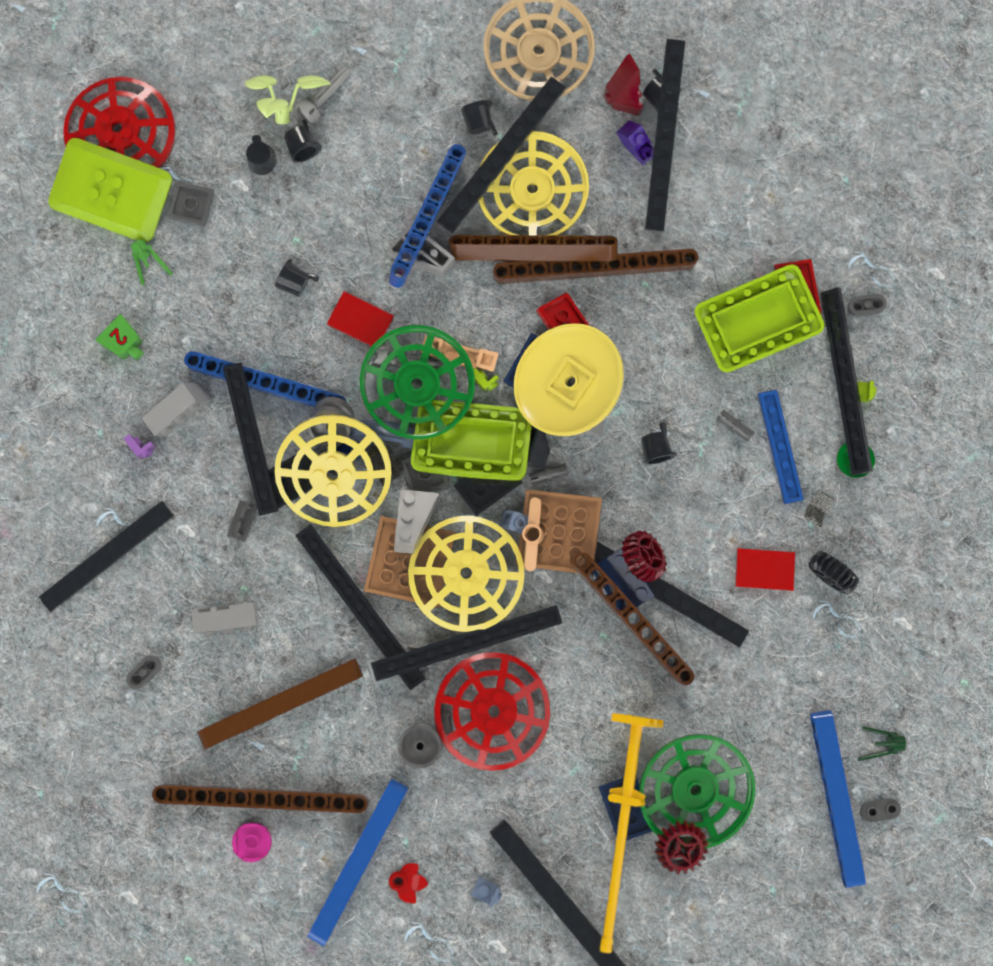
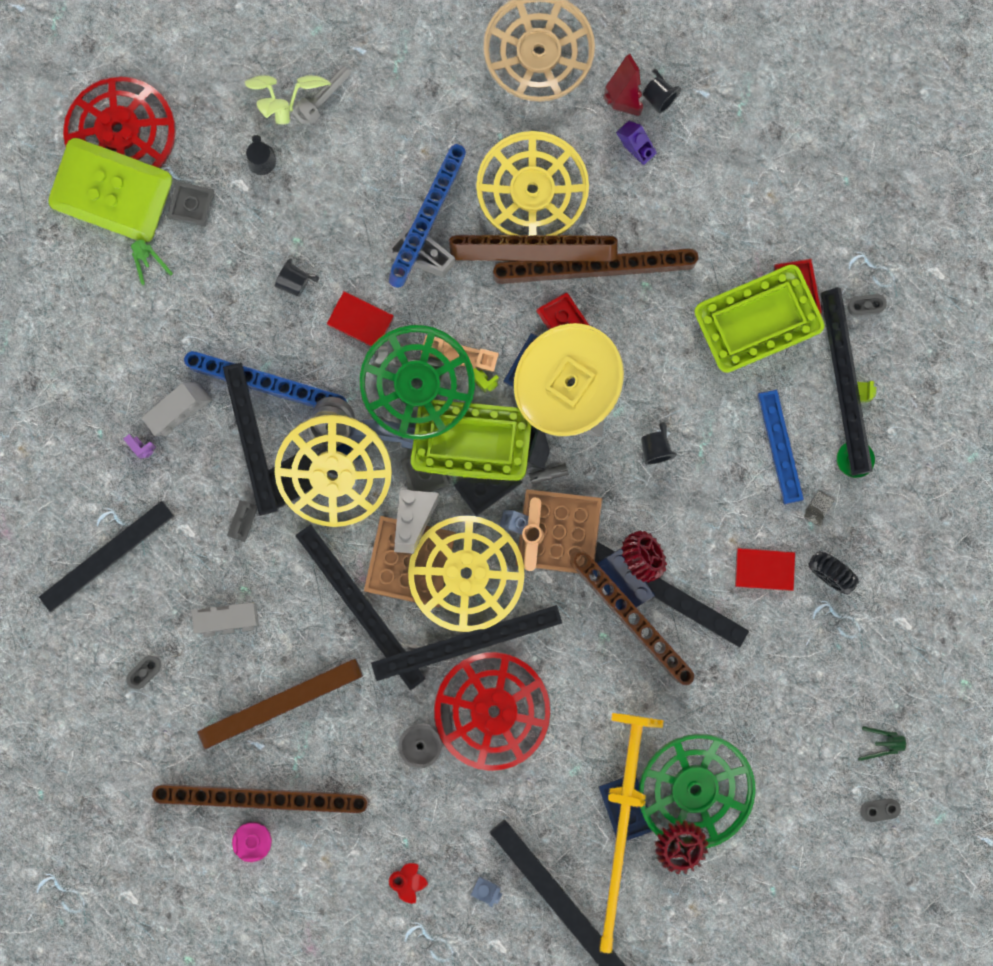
(121, 339): bright green torso -> none
(301, 144): black hat -> none
(357, 862): blue beam -> none
(378, 463): clear smoke bracket -> none
(478, 117): black hat -> none
(501, 155): black plate -> none
(665, 134): black plate -> none
(735, 425): dark grey pin -> none
(837, 799): blue beam -> none

